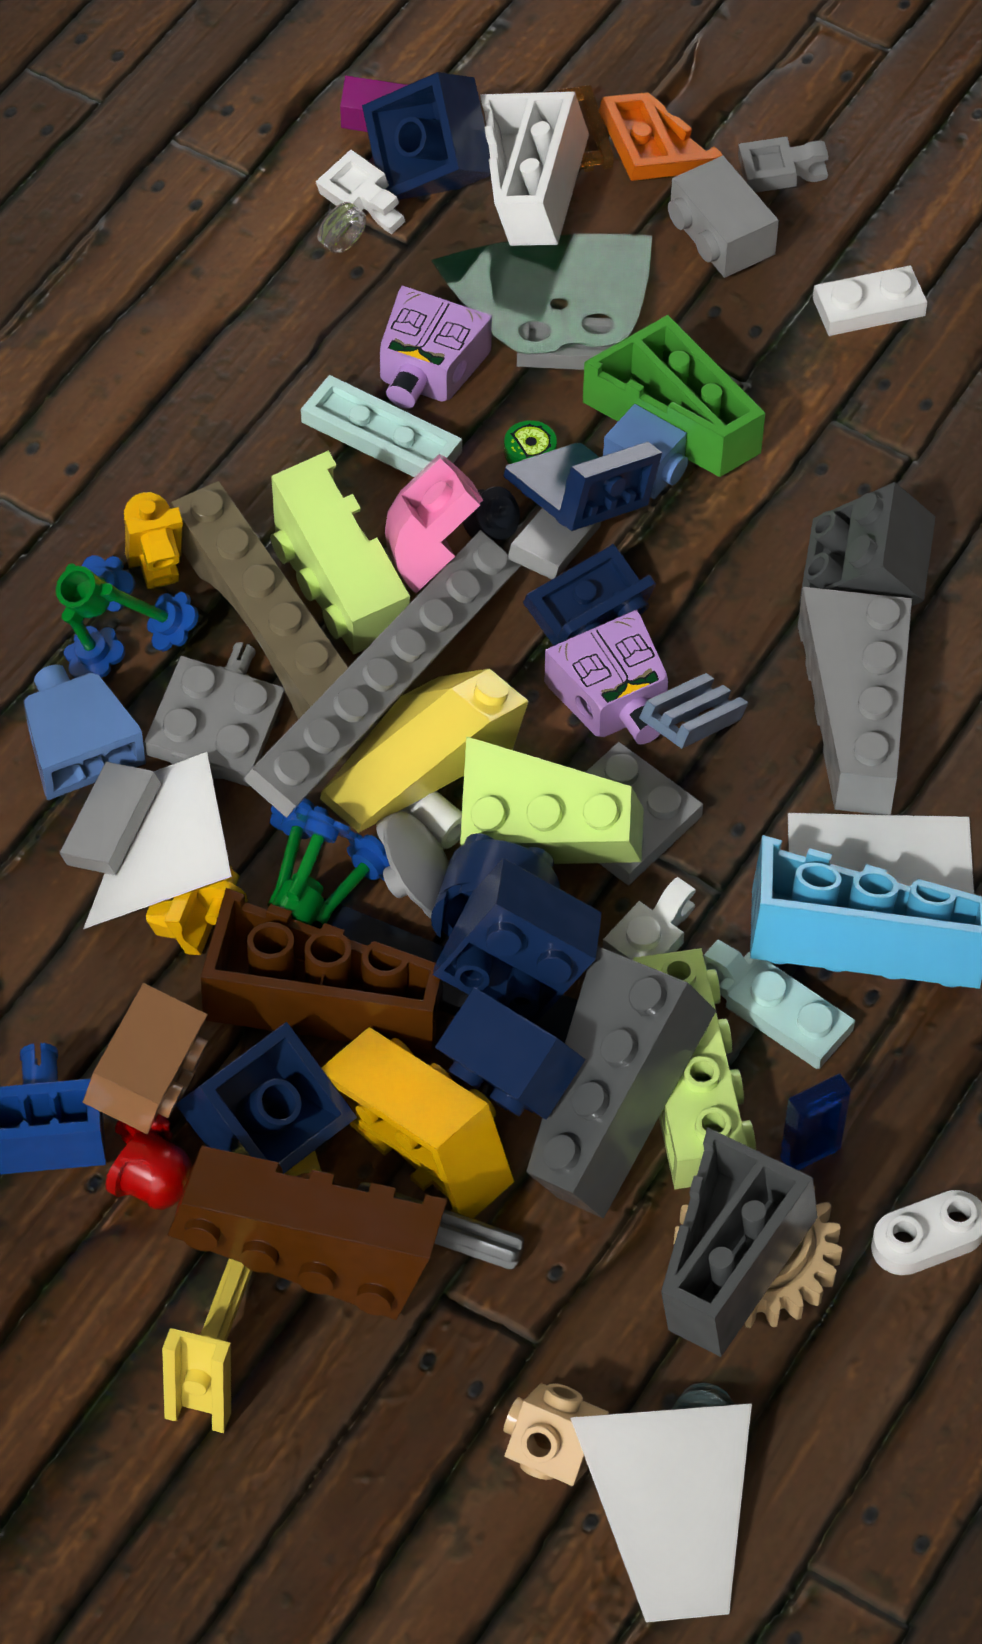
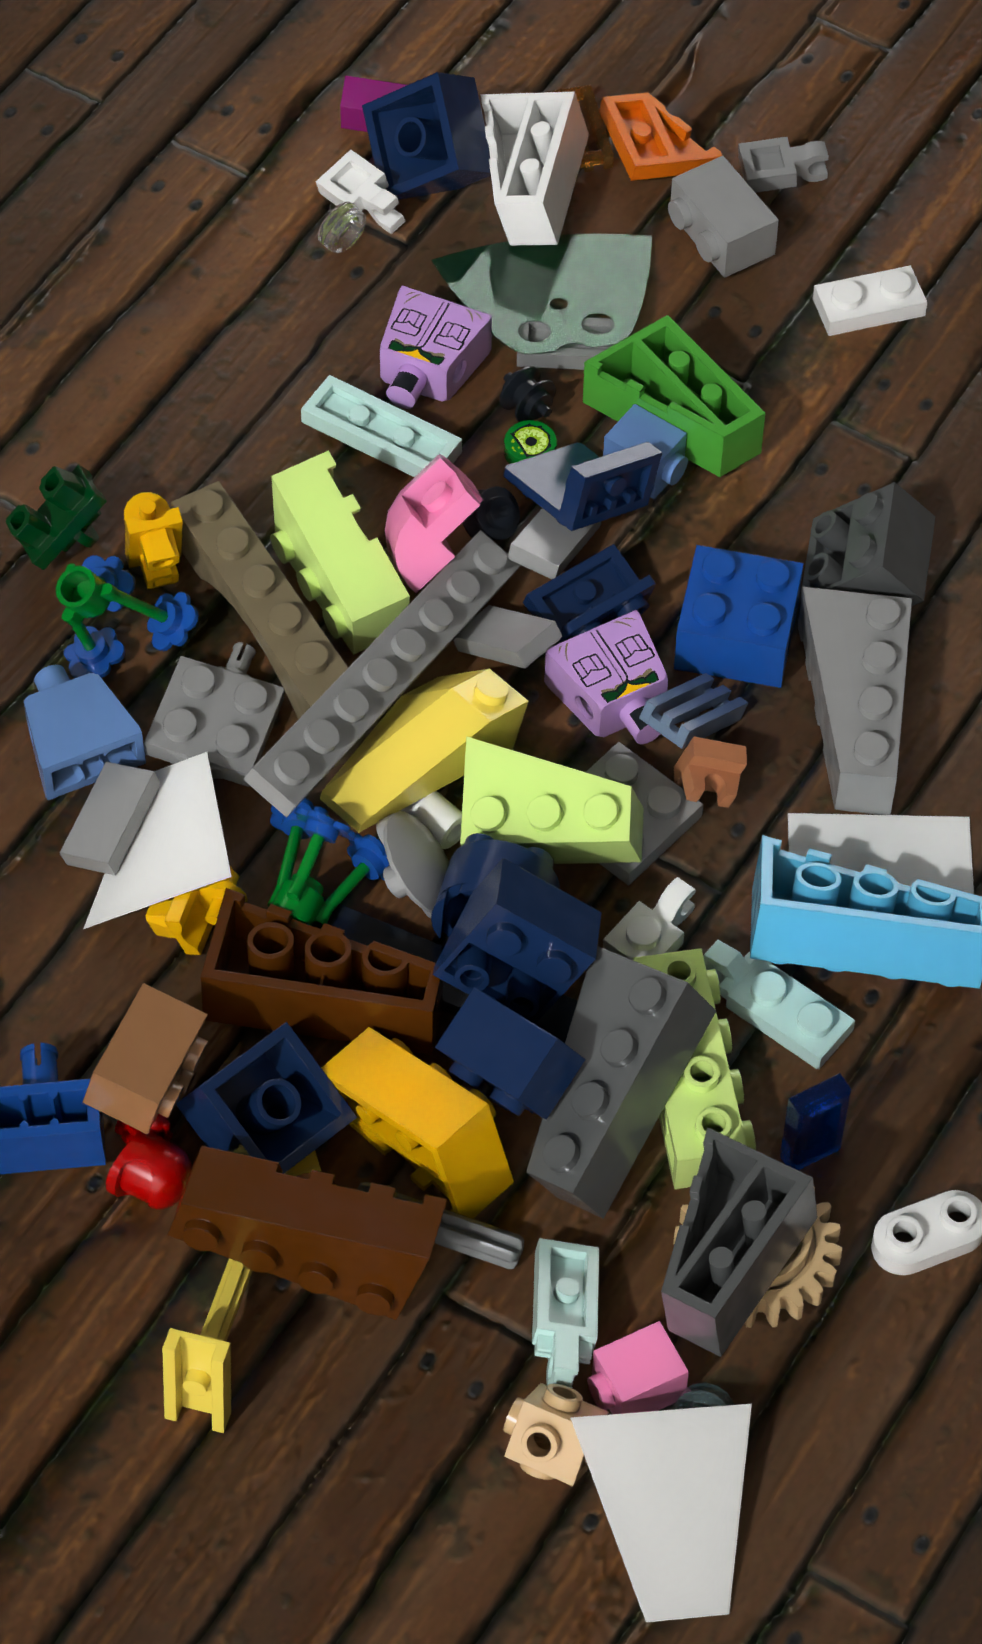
(62, 519): none -> dark green hips
(507, 636): none -> light grey tile
(527, 394): none -> black wheel
(565, 1307): none -> light aqua hinge
(638, 1372): none -> bright pink brick
(712, 768): none -> nougat tile
(738, 616): none -> blue brick

